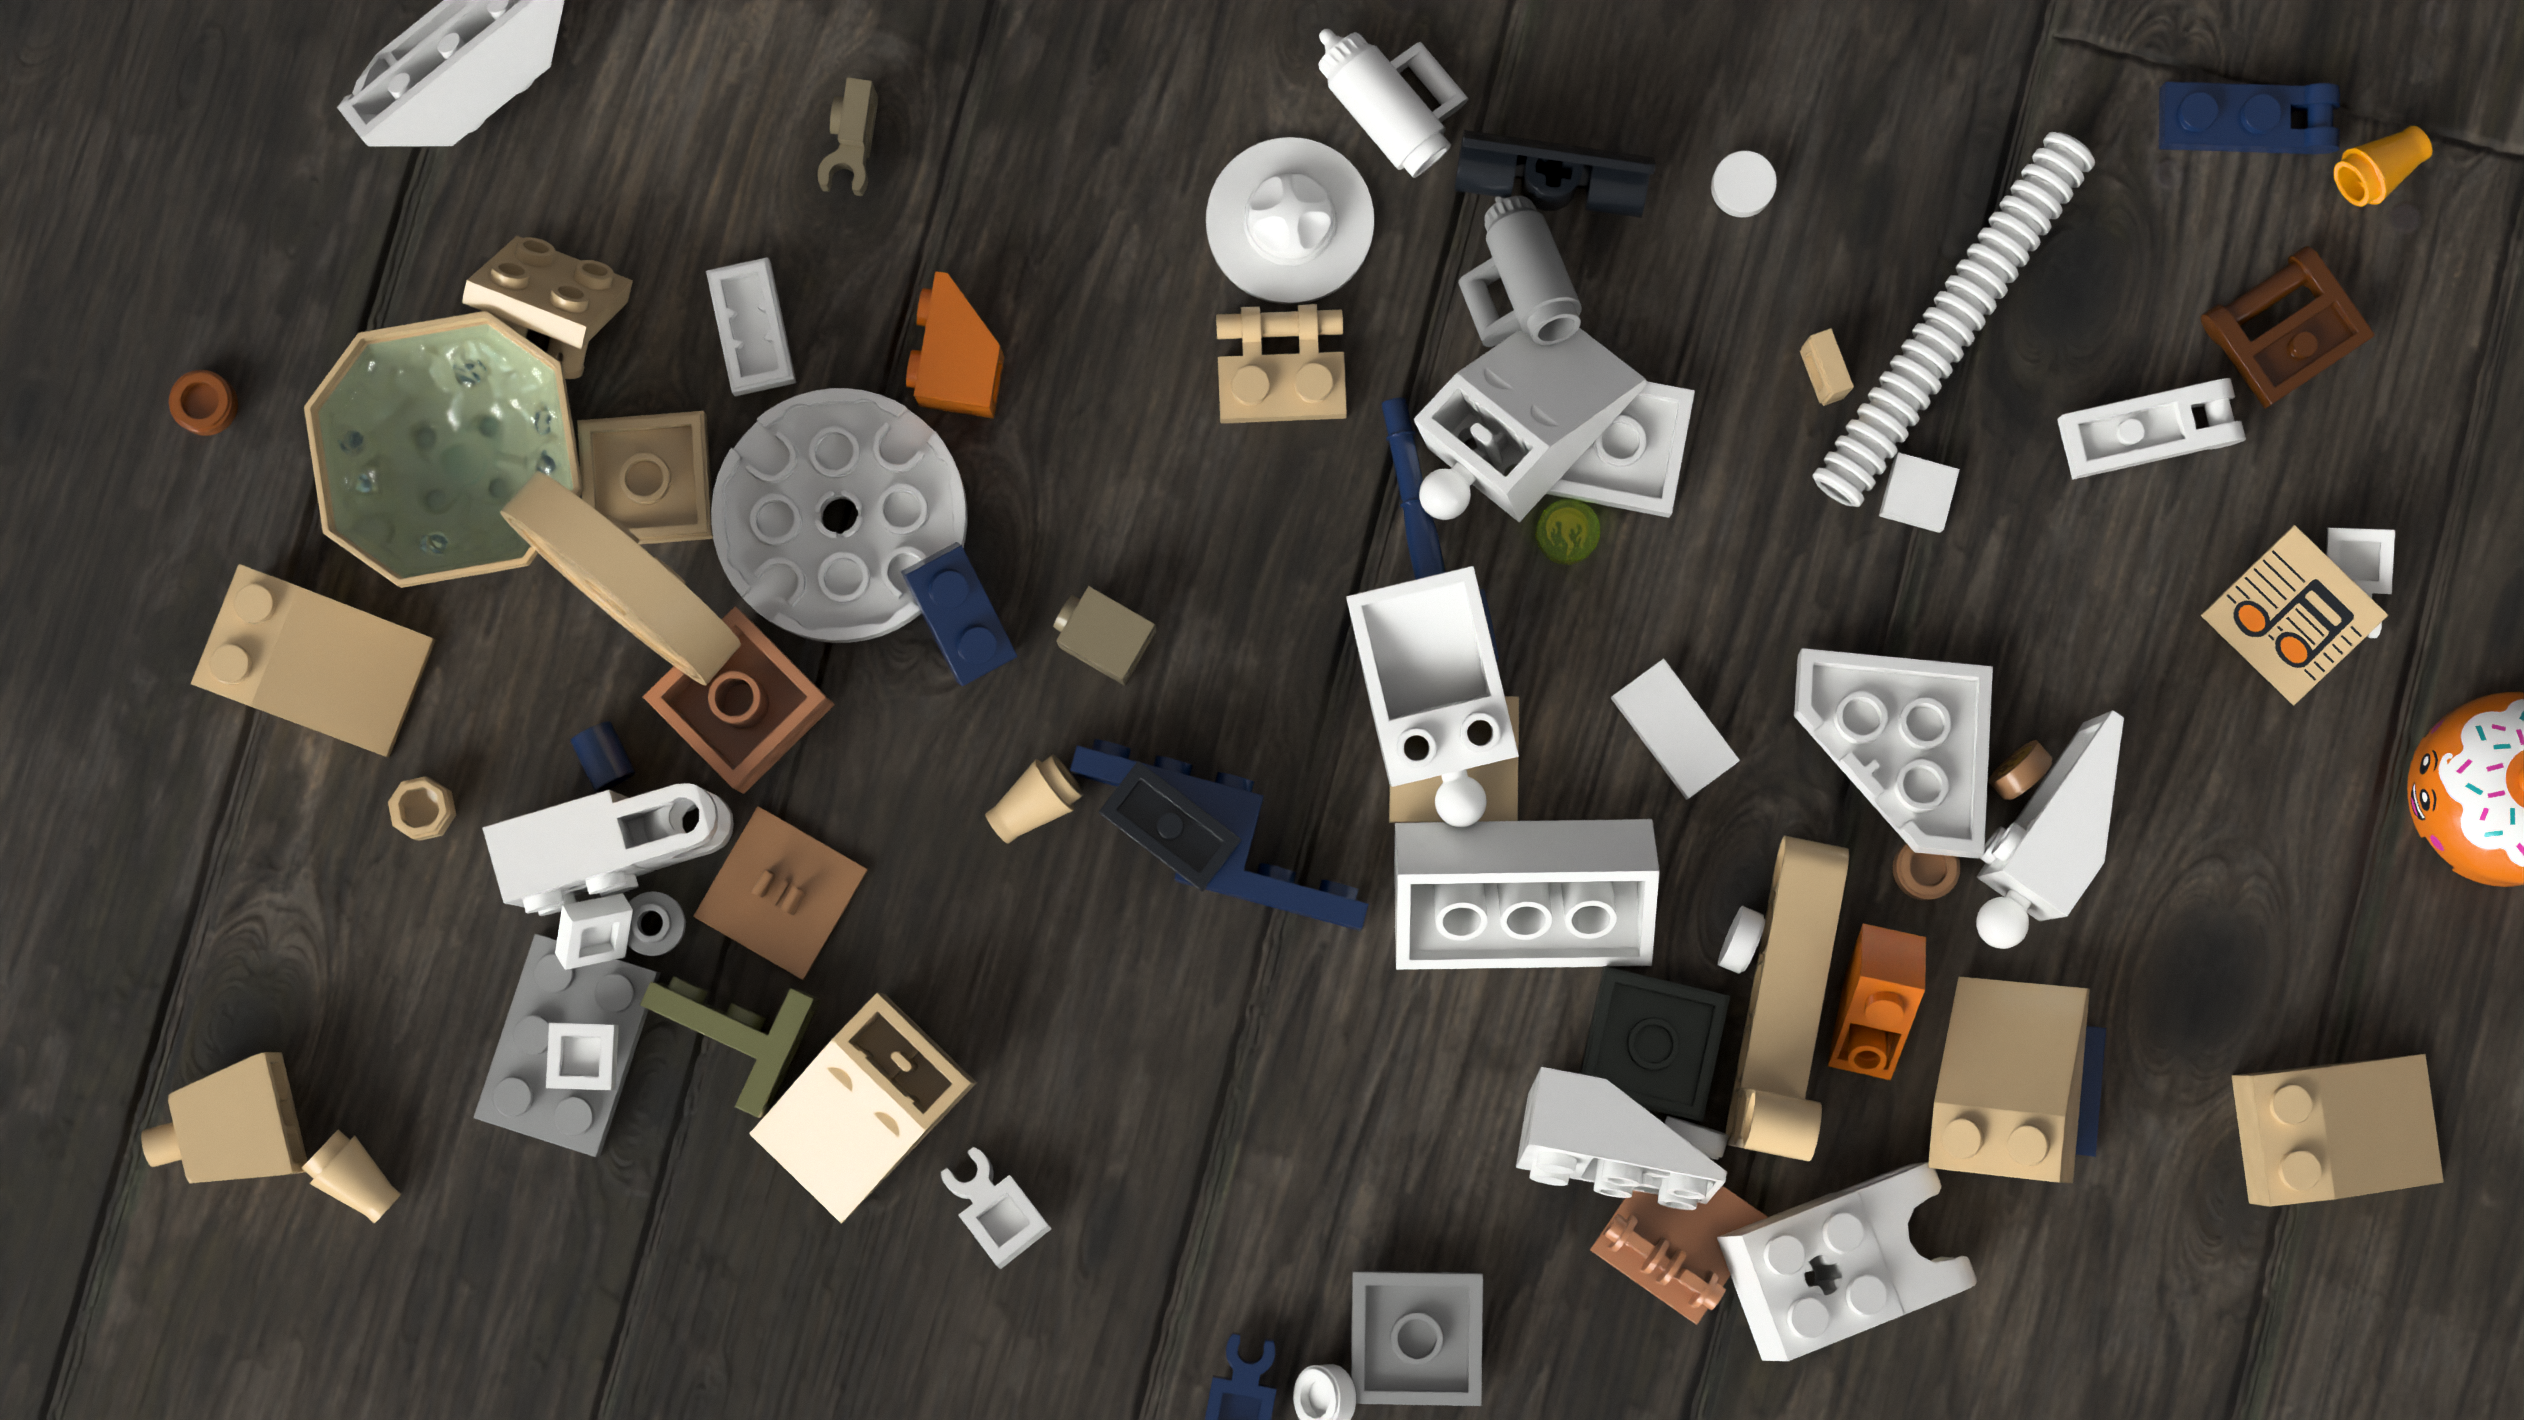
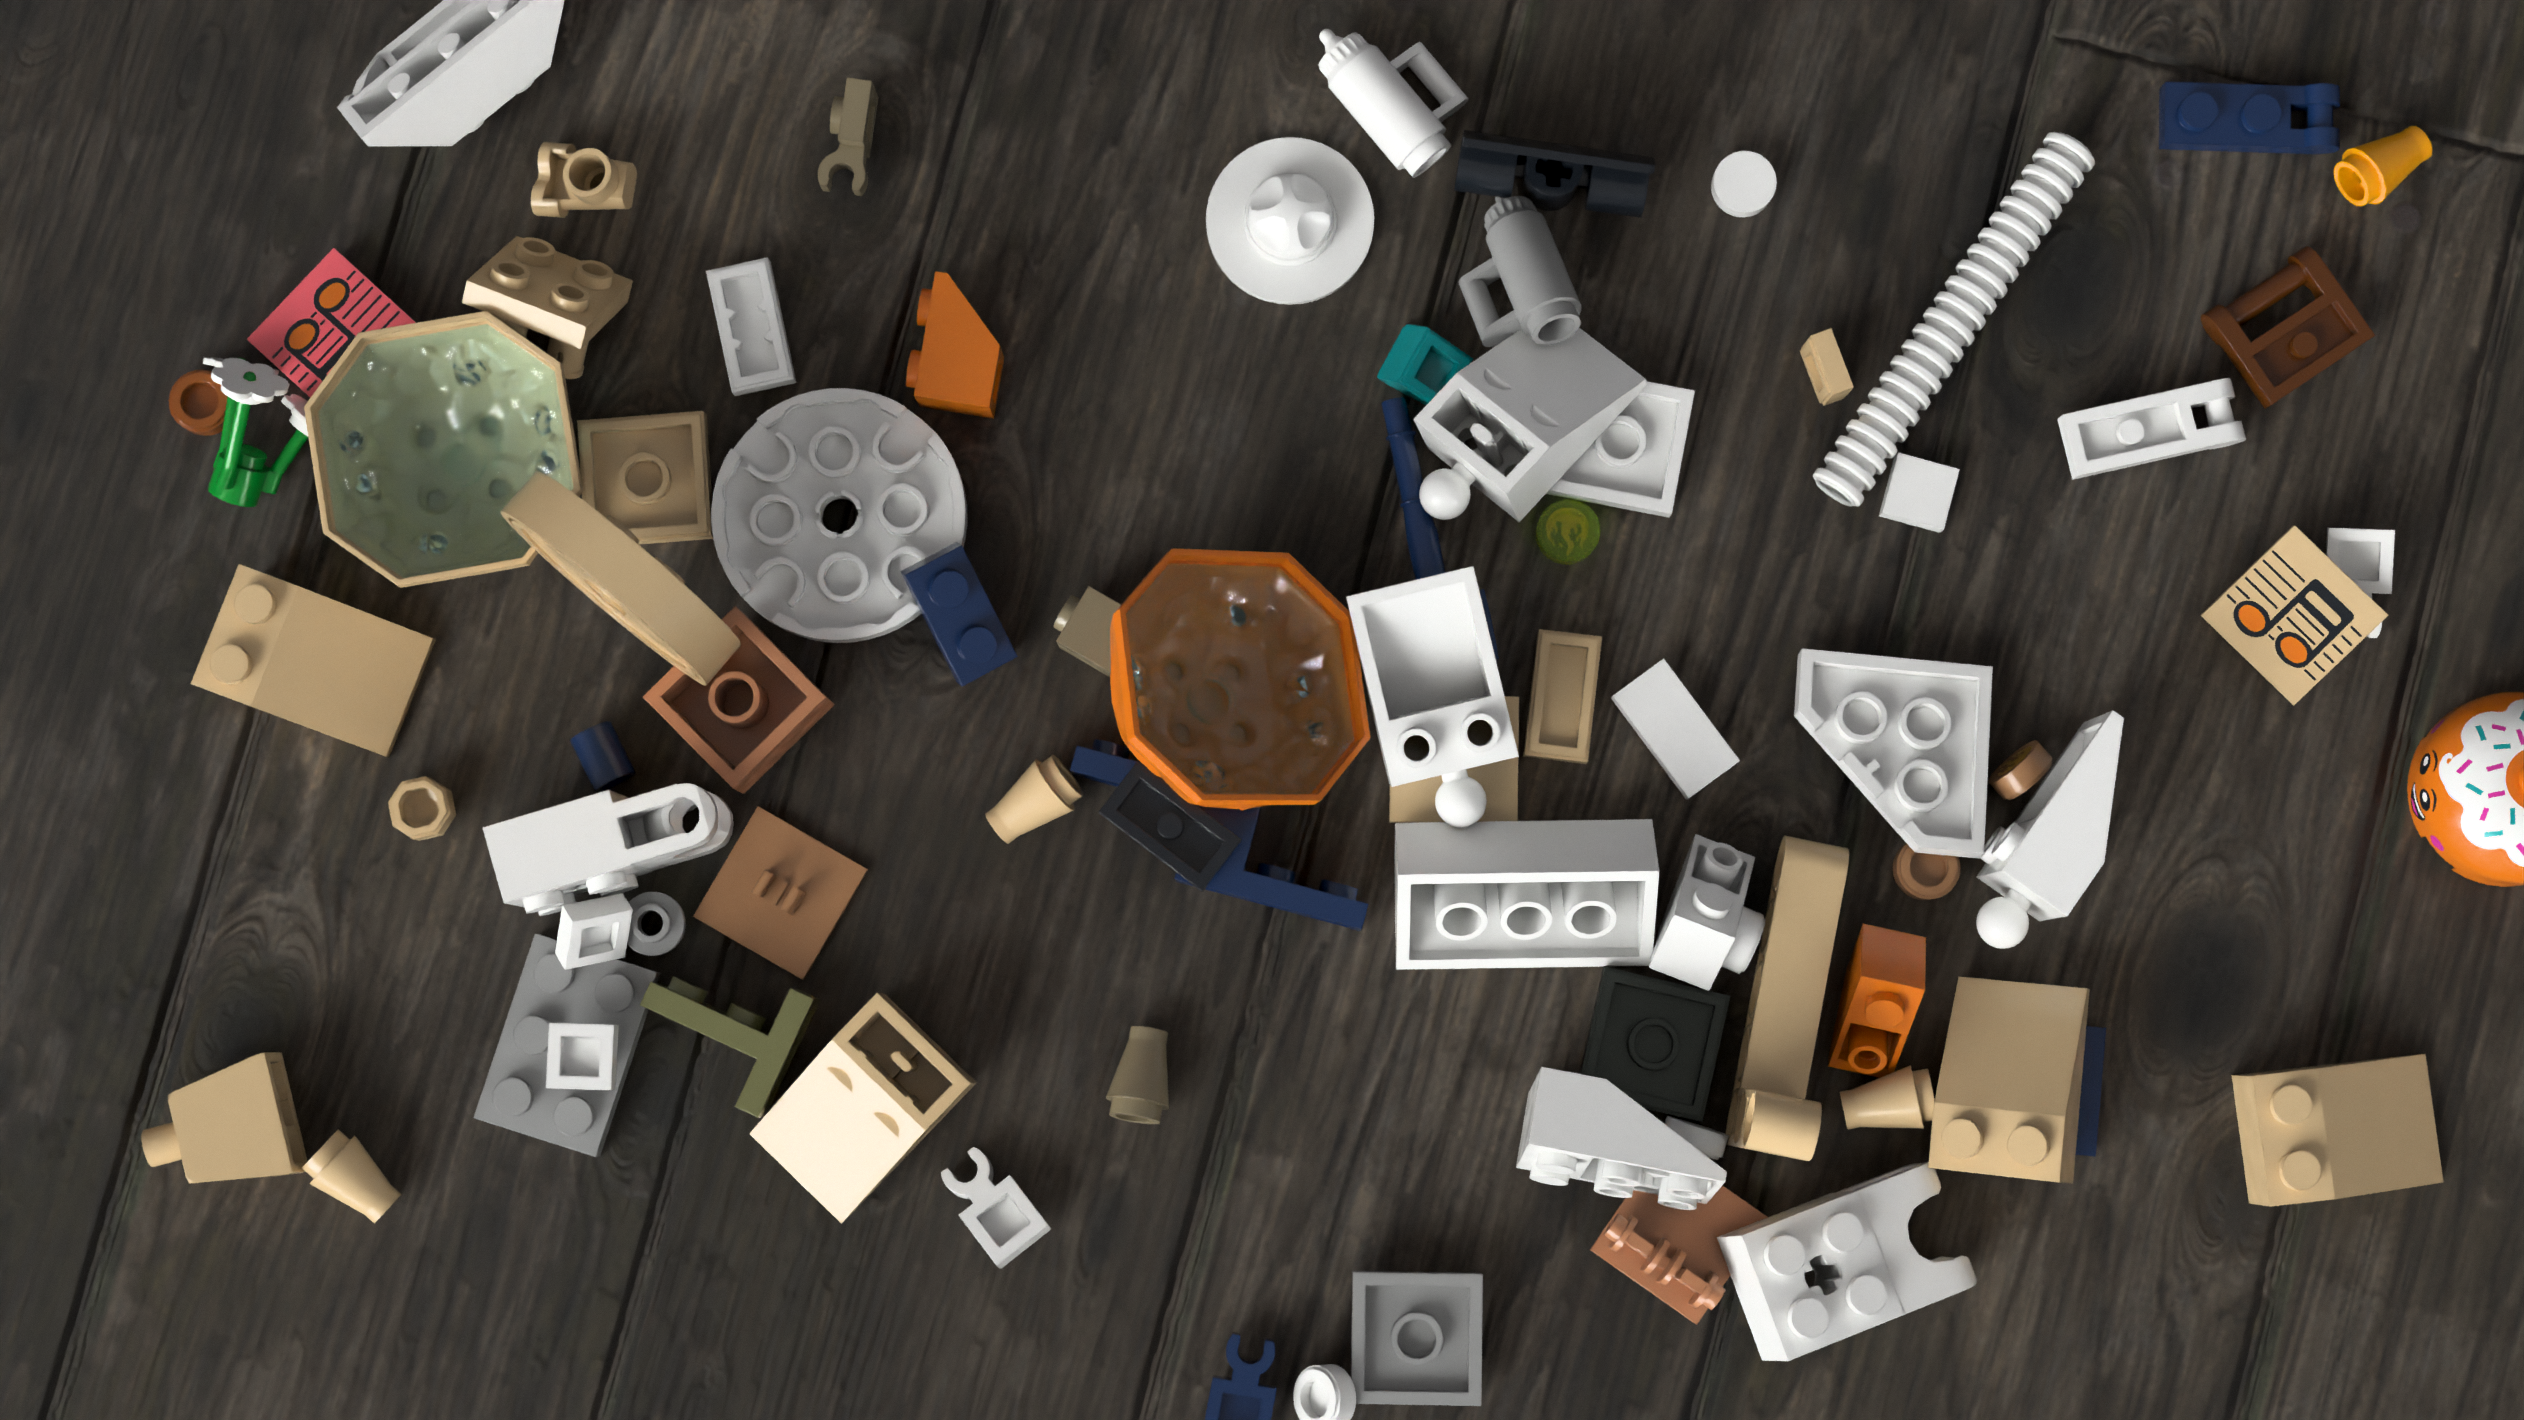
(238, 467): none -> green plant
(322, 319): none -> coral tile
(580, 181): none -> tan plate
(1141, 1078): none -> dark tan cone
(1238, 679): none -> clear light blue rock
(1281, 384): tan plate -> none
(1421, 363): none -> teal slope
(1562, 696): none -> tan tile
(1703, 913): none -> white slope
(1891, 1101): none -> tan cone

